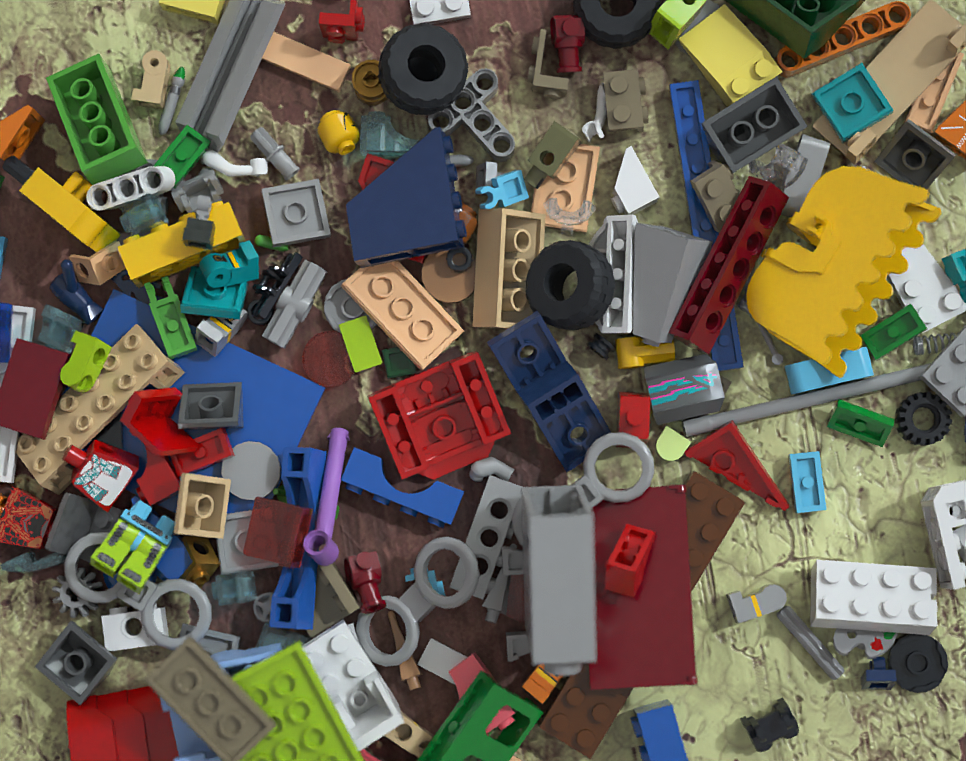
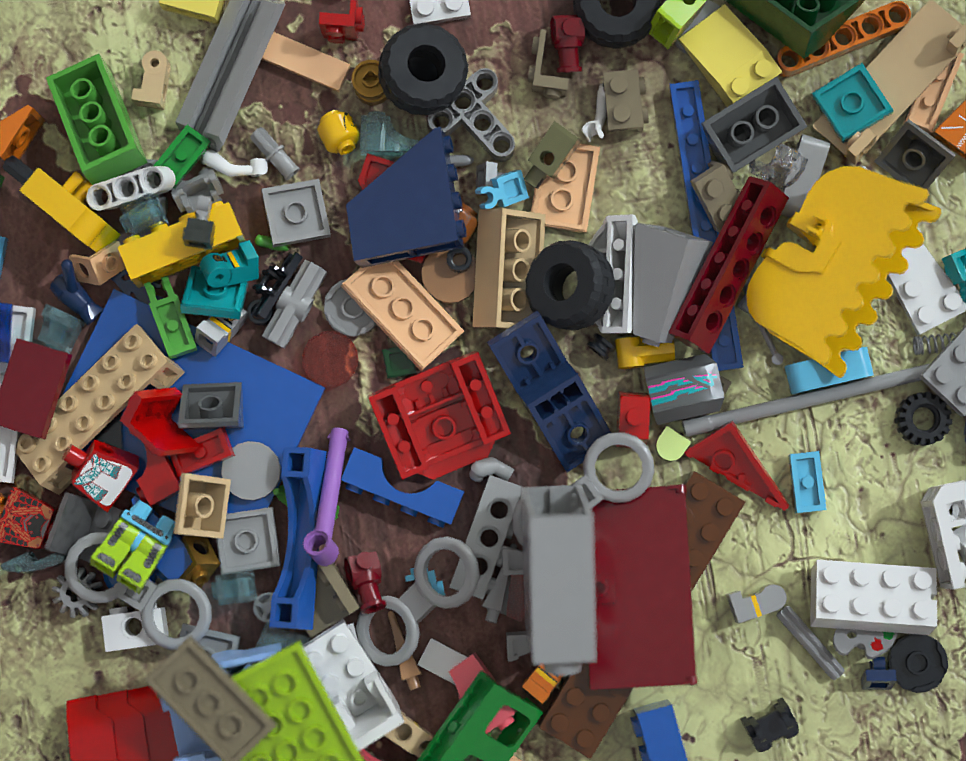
(76, 663): dark grey slope -> none
(85, 362): lime leg -> none
(171, 101): light grey piece -> none
(277, 532): clear red bracket -> none
(360, 343): lime sticker -> none
(568, 219): clear piece -> none
(628, 560): red arch -> none
(633, 187): white slope -> none
(860, 423): green plate -> none
(894, 332): green plate -> none

